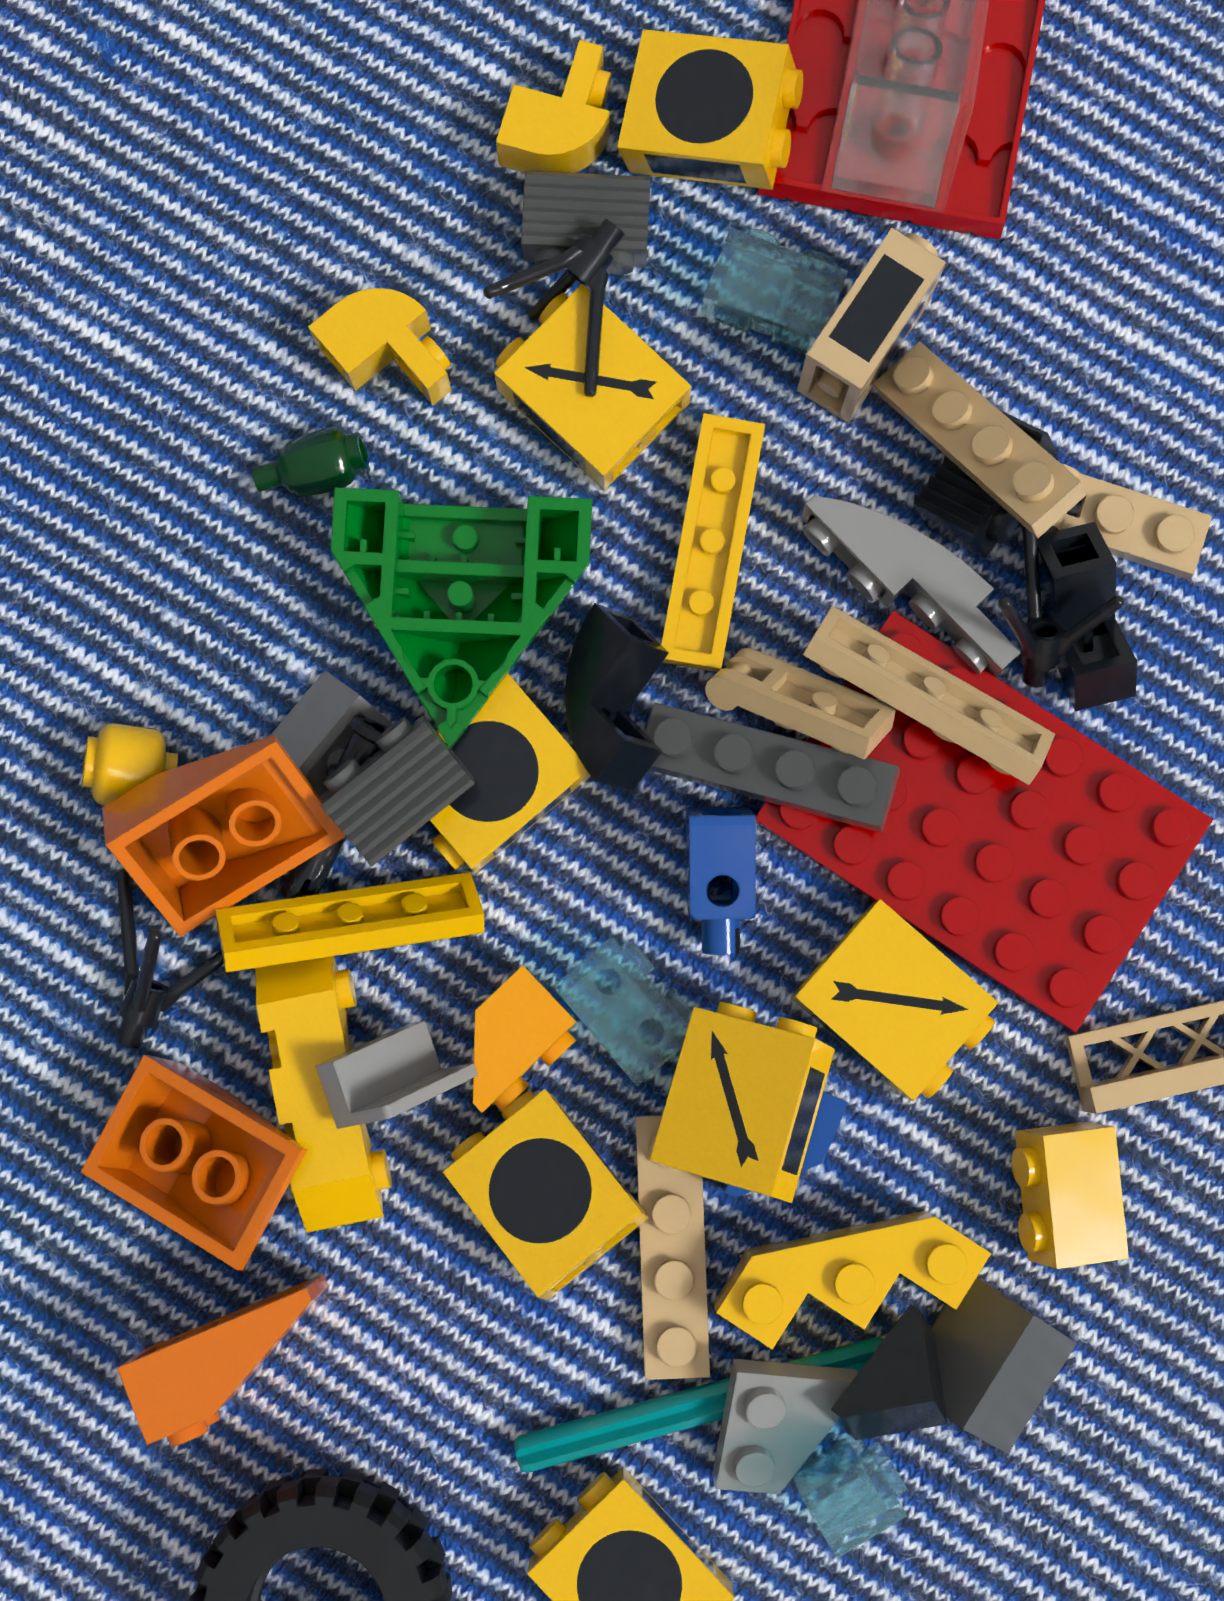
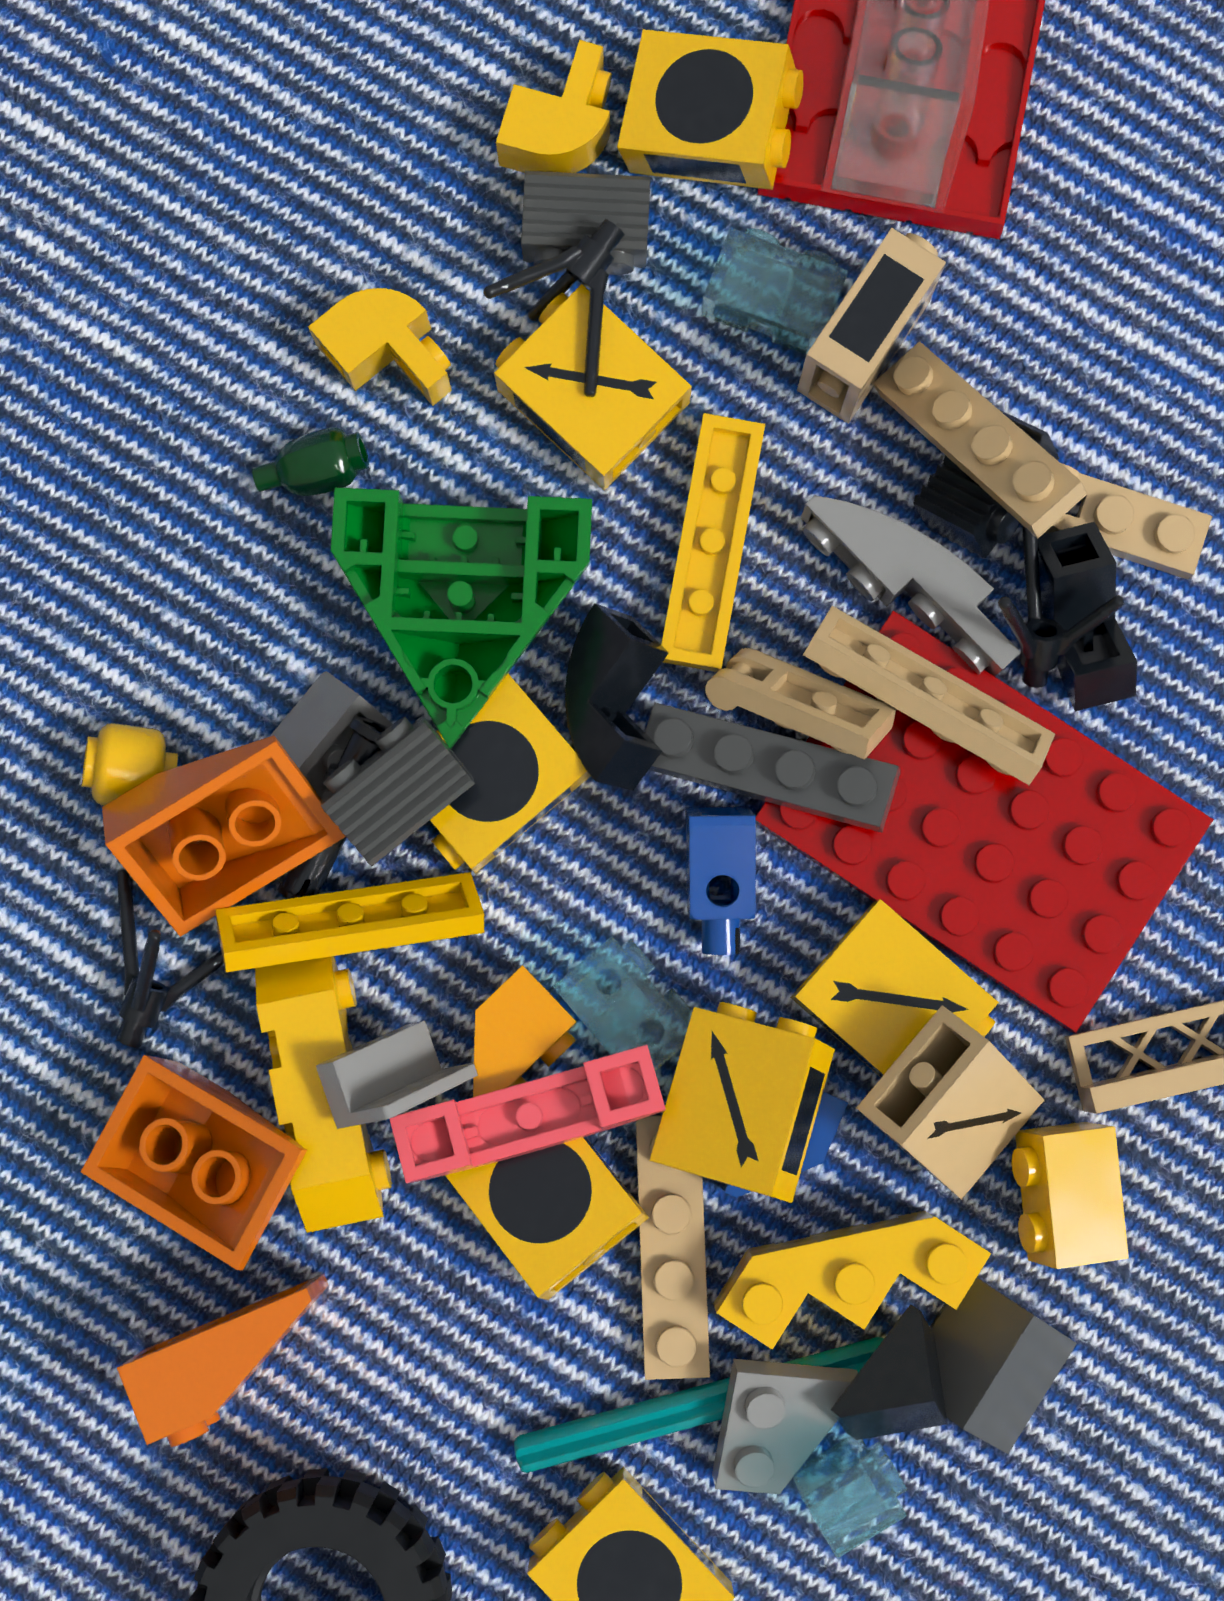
(527, 1116): none -> coral slope
(951, 1102): none -> tan brick

